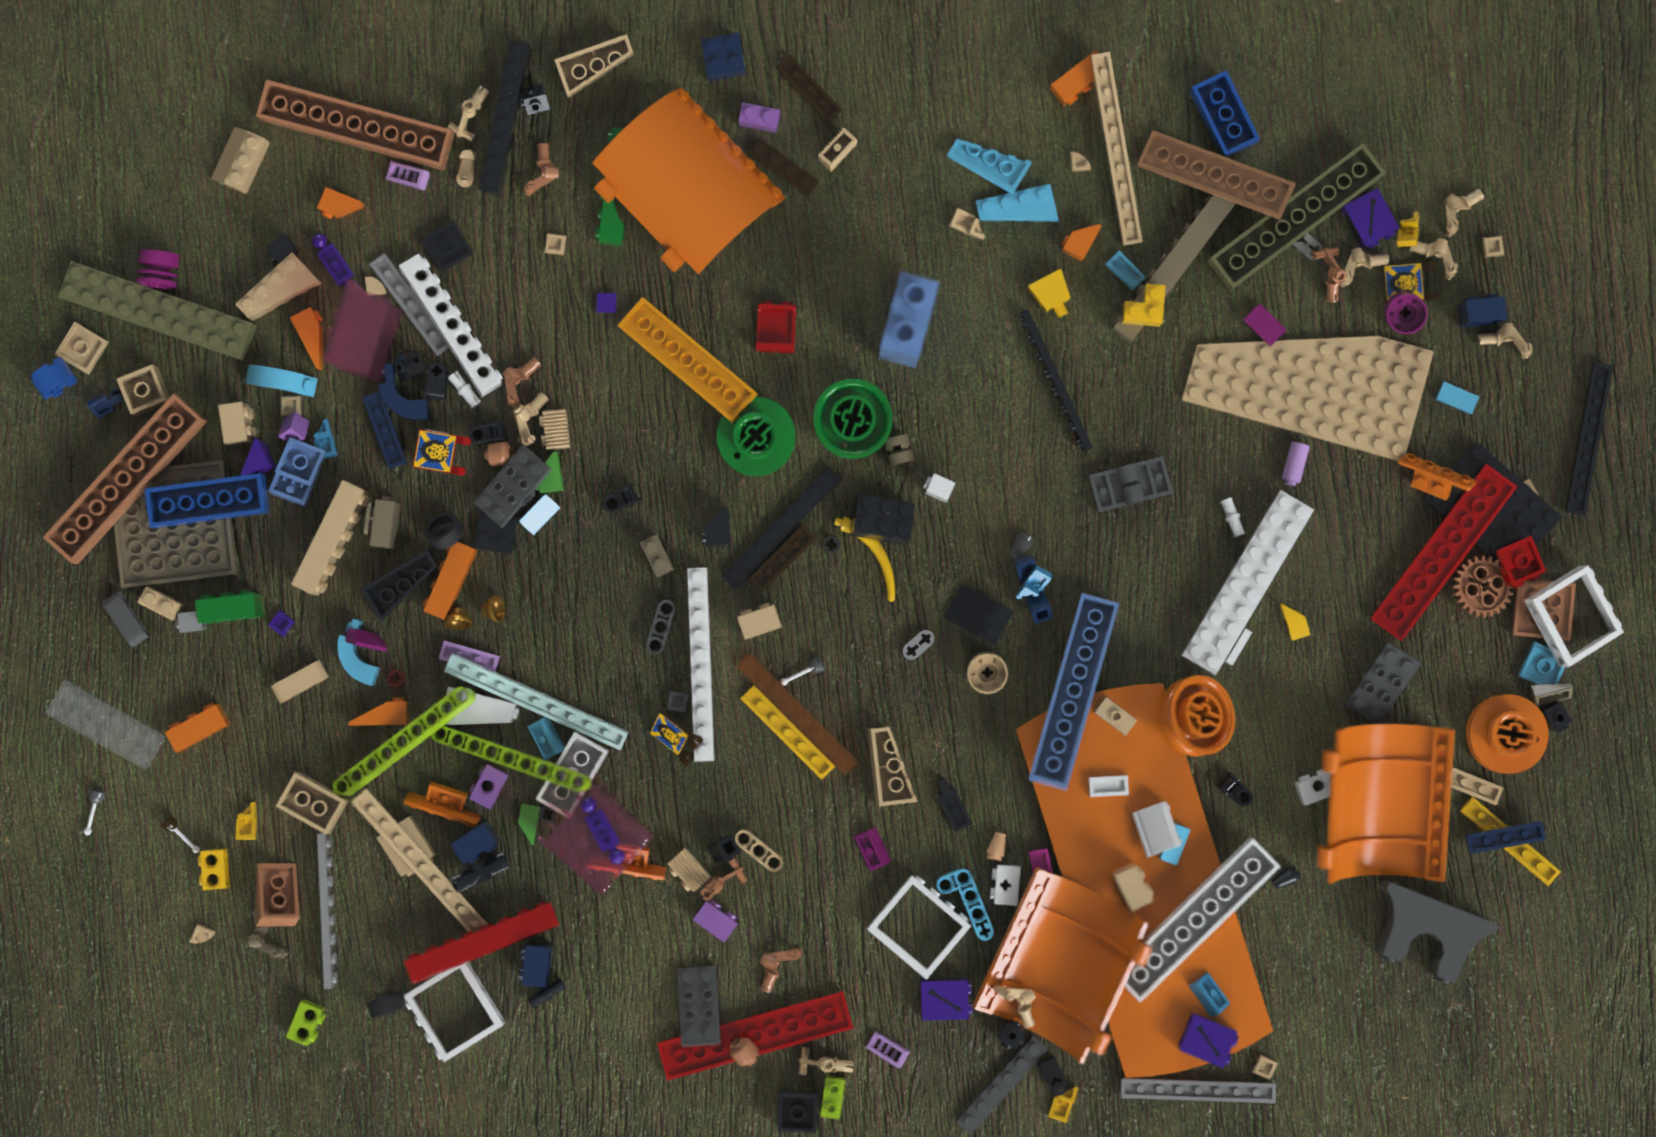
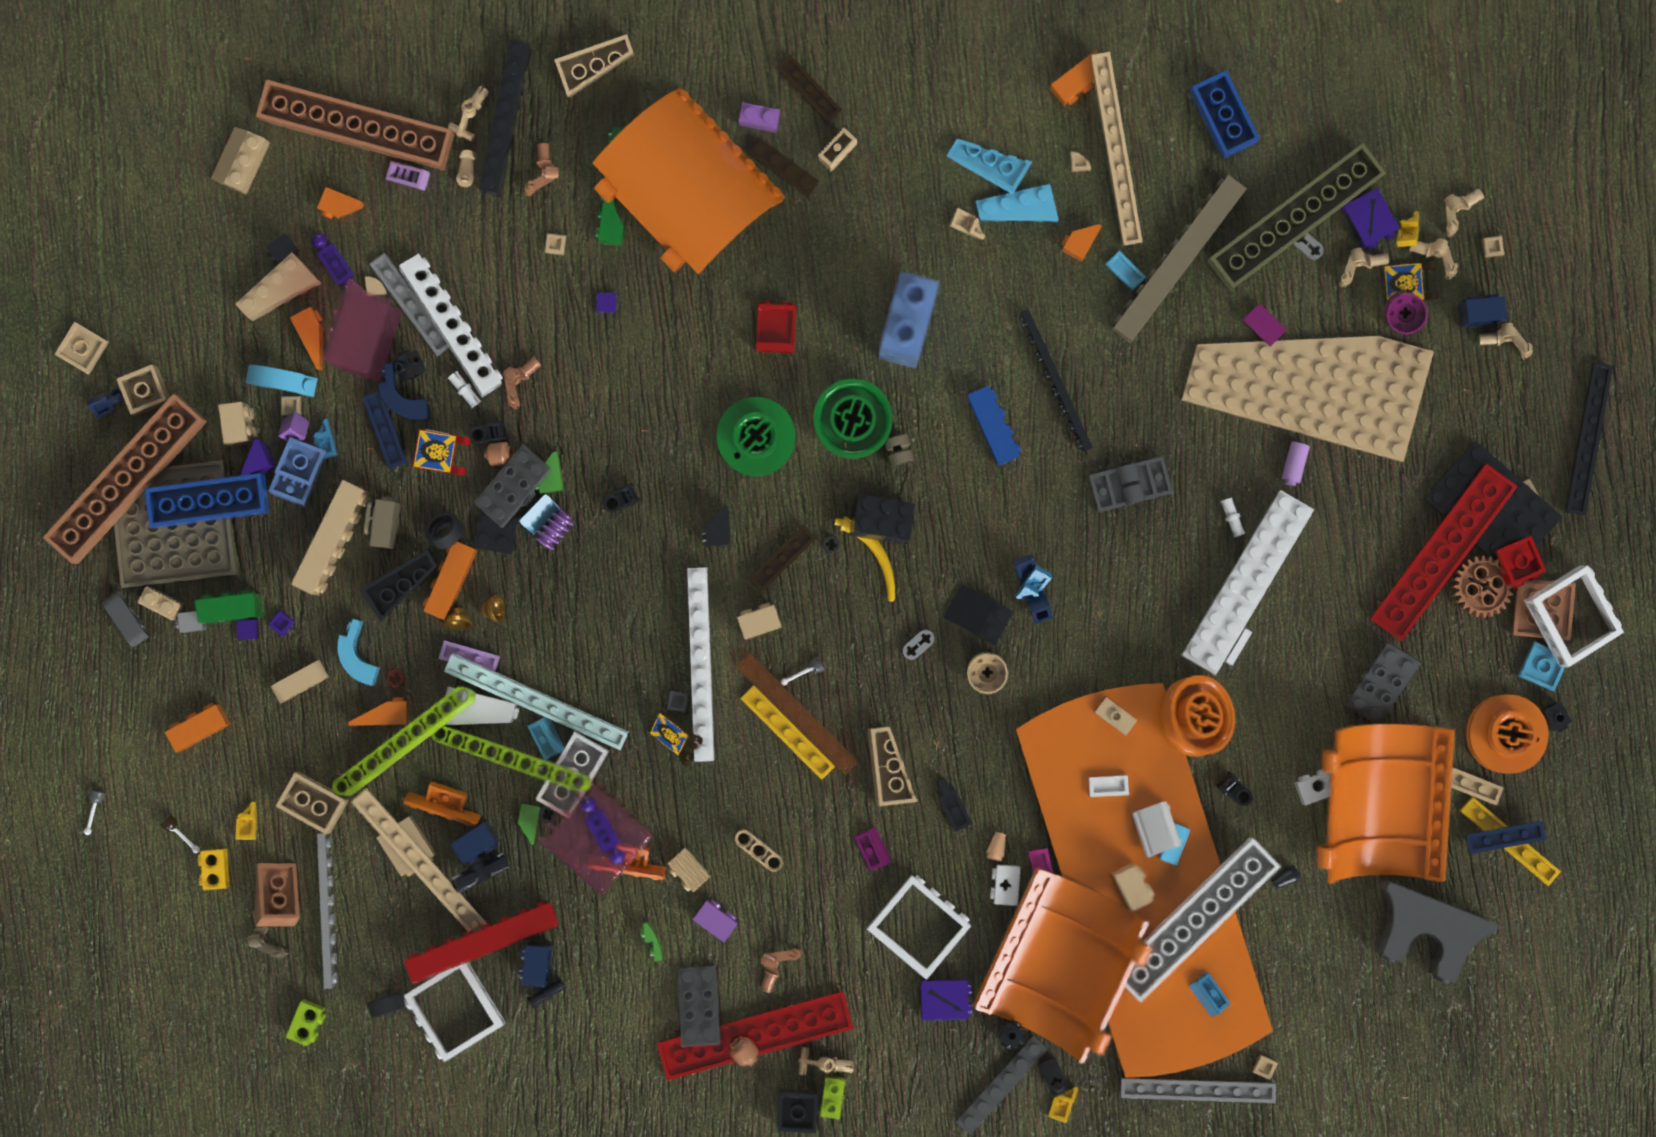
(53, 378): blue brick -> none
(105, 724): clear plate -> none
(157, 269): magenta wheel -> none
(157, 311): olive brick -> none
(201, 934): tan tile -> none
(247, 629): none -> dark purple tile
(365, 639): magenta slope -> none
(436, 386): black piece -> none
(447, 246): black plate -> none
(479, 794): medium lavender brick -> none
(524, 413): tan pin -> none
(534, 99): black brick -> none
(554, 529): none -> medium lavender piece
(555, 429): tan brick -> none
(650, 935): none -> bright green slope
(654, 634): dark grey beam -> none
(657, 556): dark tan brick -> none
(687, 360): light orange plate -> none
(715, 884): nougat pin -> none
(723, 57): dark blue brick -> none
(723, 849): black brick -> none
(781, 527): black plate -> none
(905, 1052): lavender slope -> none
(939, 487): white brick -> none
(970, 905): medium azure beam -> none
(993, 425): none -> blue brick
(1021, 544): dark grey cone -> none
(1023, 997): tan pin -> none
(1051, 293): yellow torso -> none
(1074, 692): medium blue brick -> none
(1149, 311): yellow brick -> none
(1208, 1040): dark purple brick -> none
(1216, 174): medium nougat plate -> none
(1295, 622): yellow slope -> none
(1335, 273): nougat pin -> none
(1434, 478): orange bracket -> none
(1457, 398): medium azure tile -> none
(1549, 693): dark tan slope -> none

